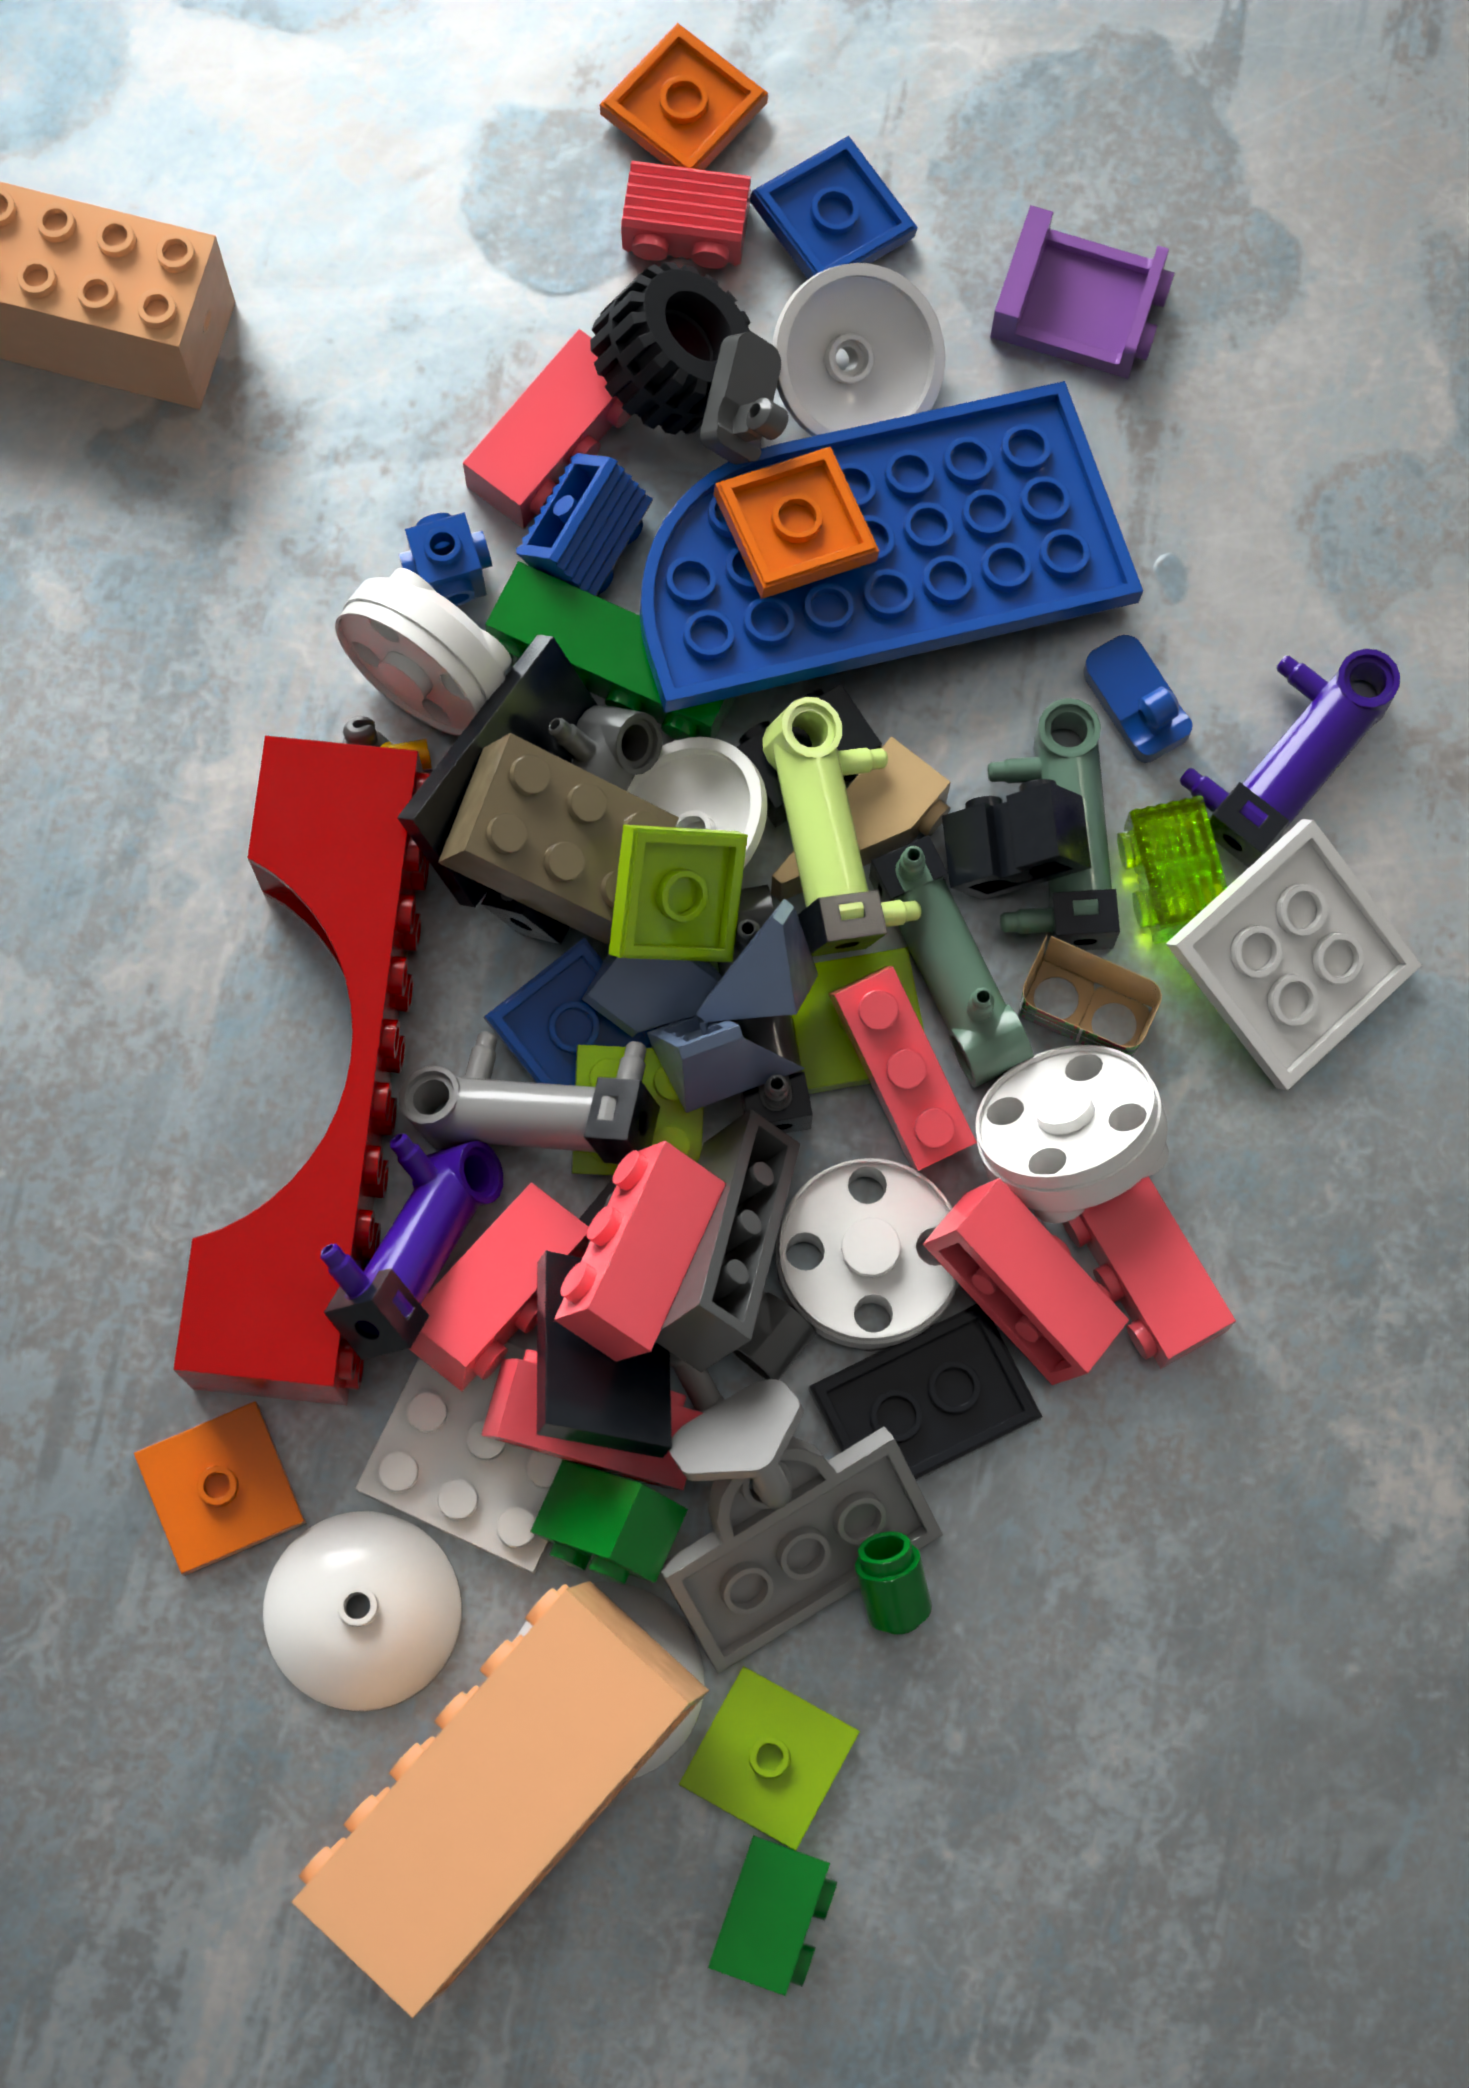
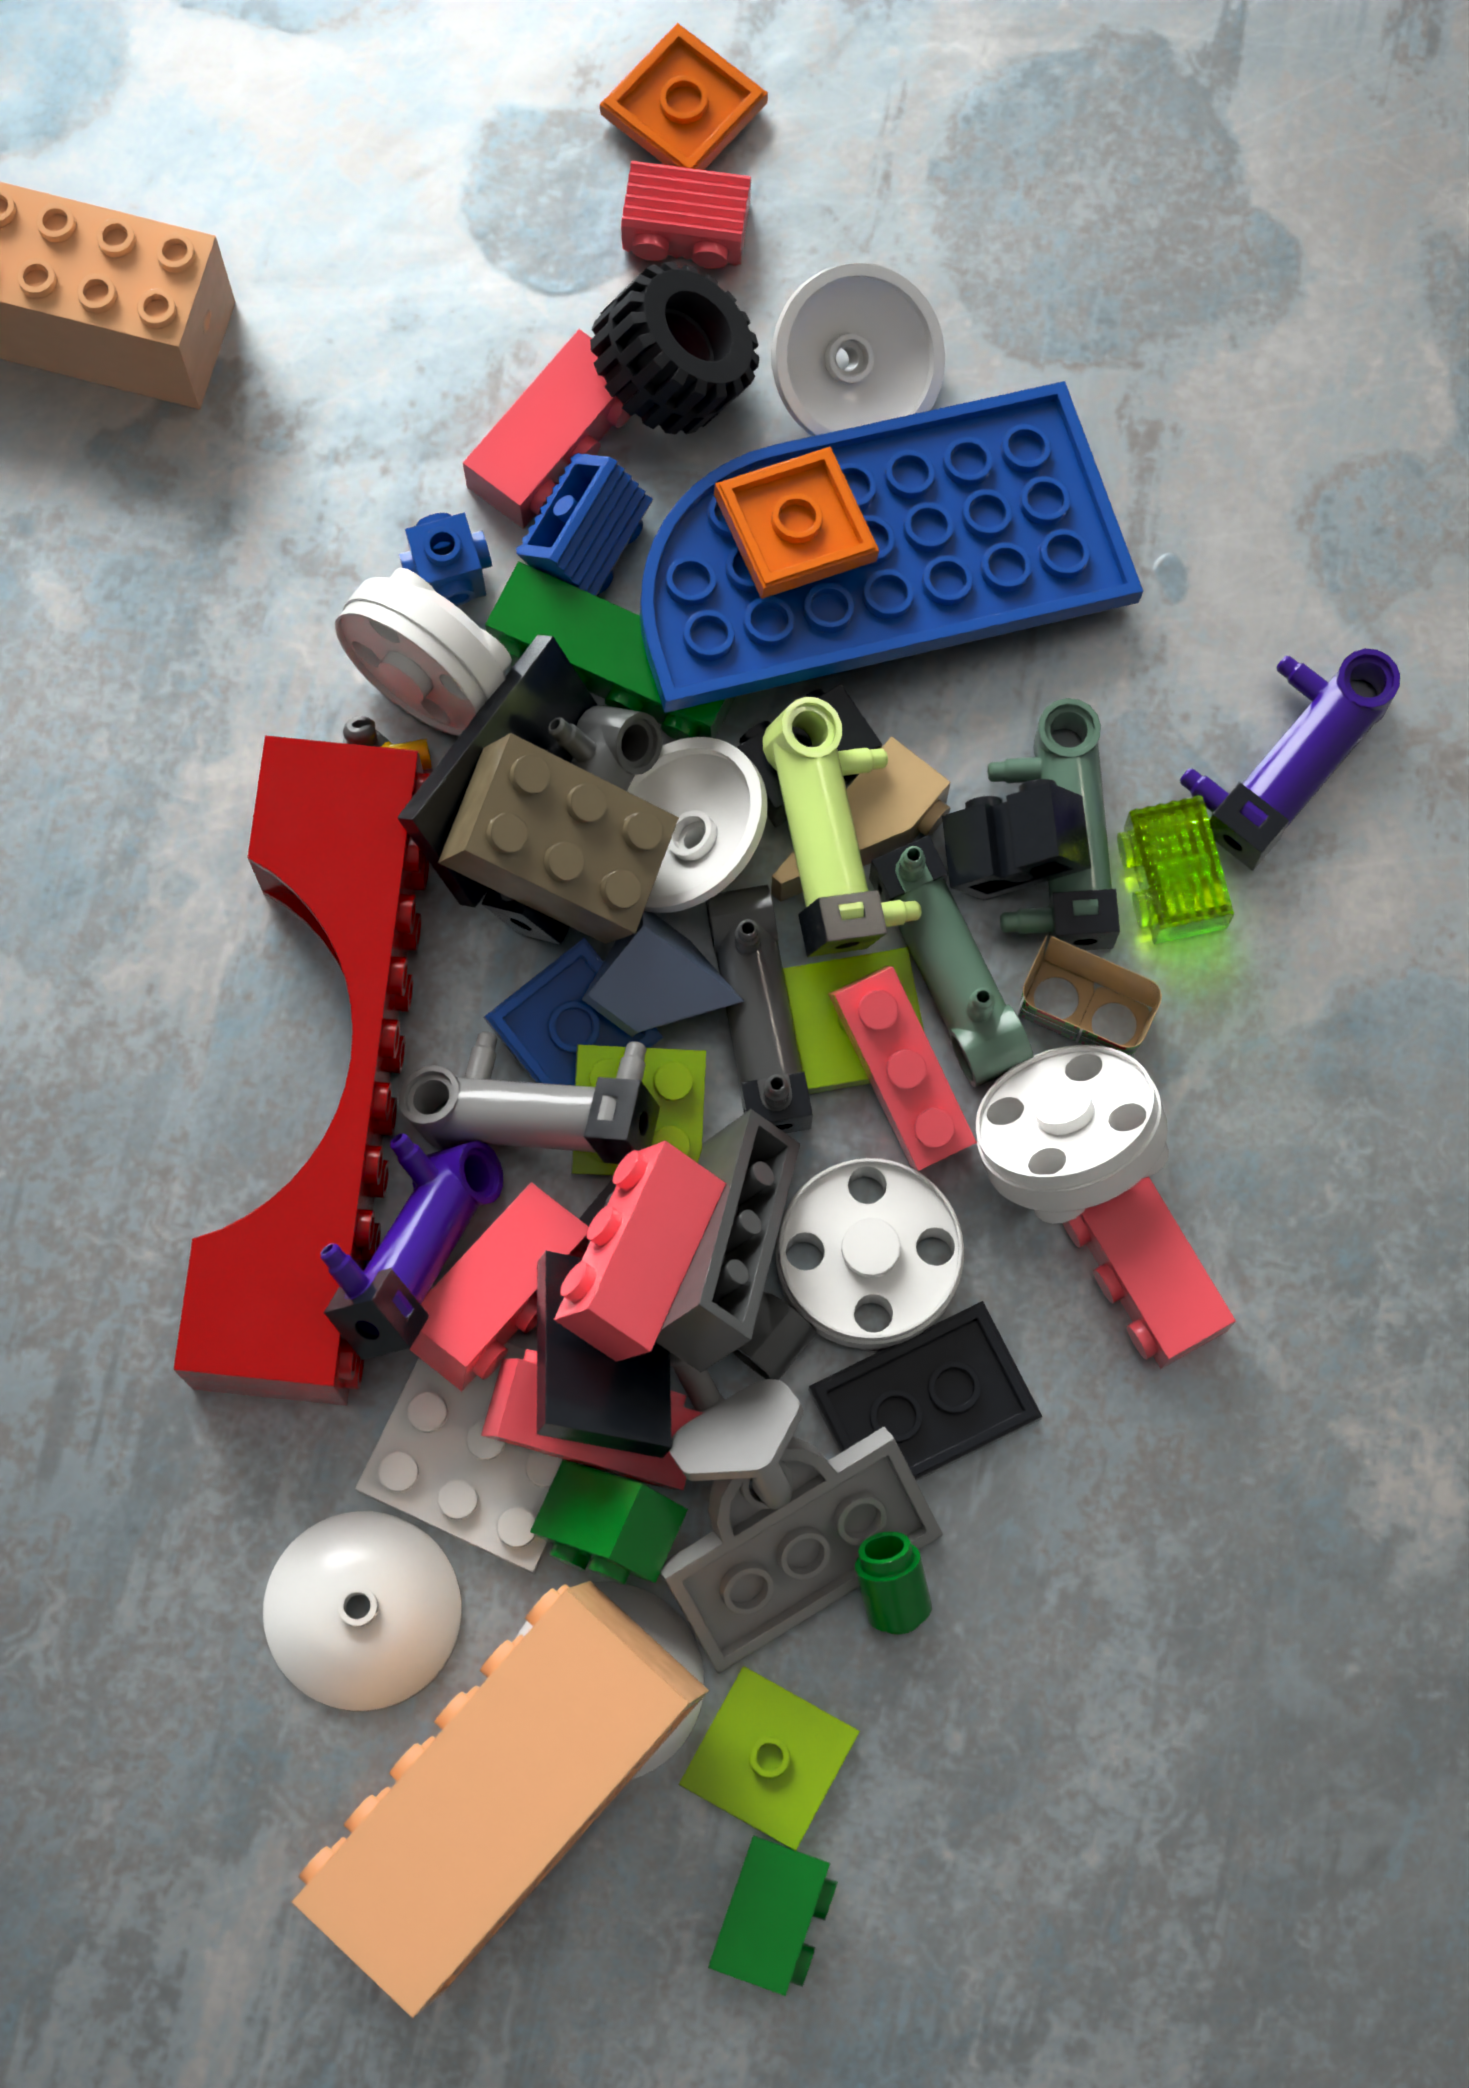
(219, 1488): orange plate -> none
(677, 893): lime plate -> none
(713, 1060): sand blue slope -> none
(742, 398): dark grey piece -> none
(768, 975): sand blue slope -> none
(833, 210): blue plate -> none
(1026, 1282): coral brick -> none
(1080, 298): medium lavender panel -> none
(1137, 698): blue piece -> none
(1294, 954): white plate -> none

